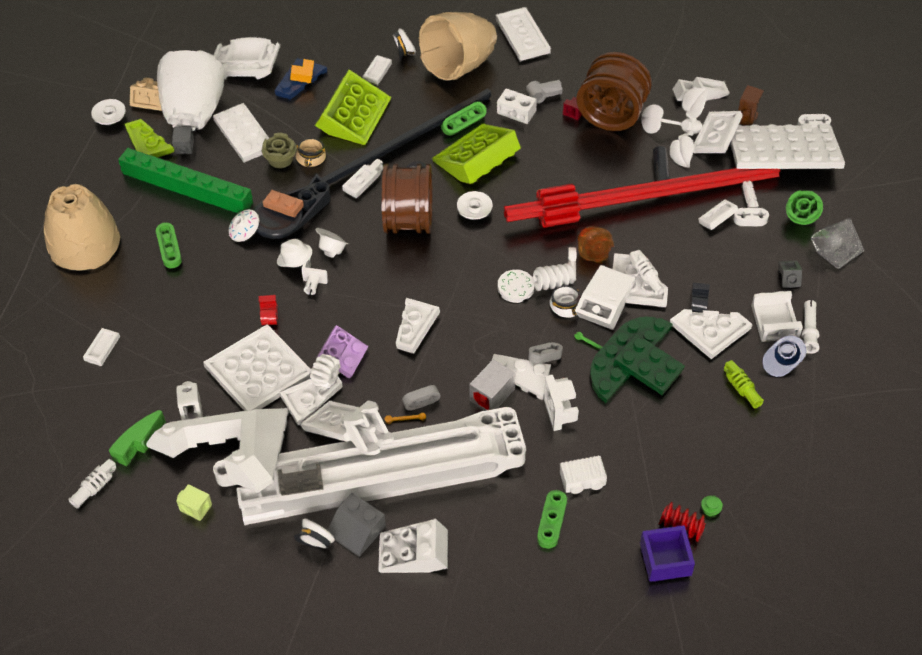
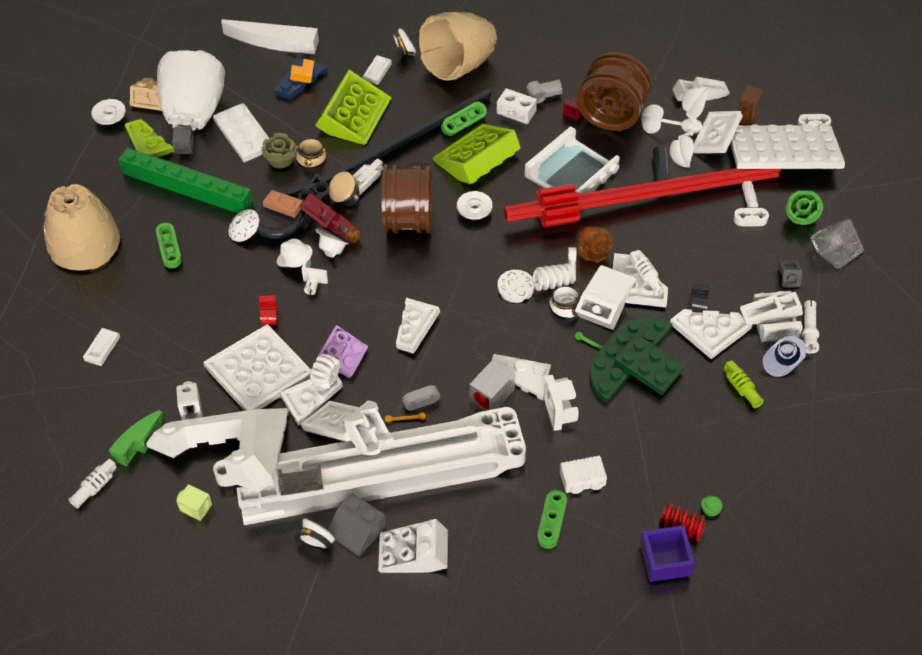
(247, 57): white slope -> none
(273, 36): none -> white slope
(330, 218): none -> dark red plate
(344, 189): none -> tan piece
(523, 34): white plate -> none
(545, 352): light grey beam -> none
(570, 162): none -> panel
(718, 214): white plate -> none
(772, 309): none -> white slope

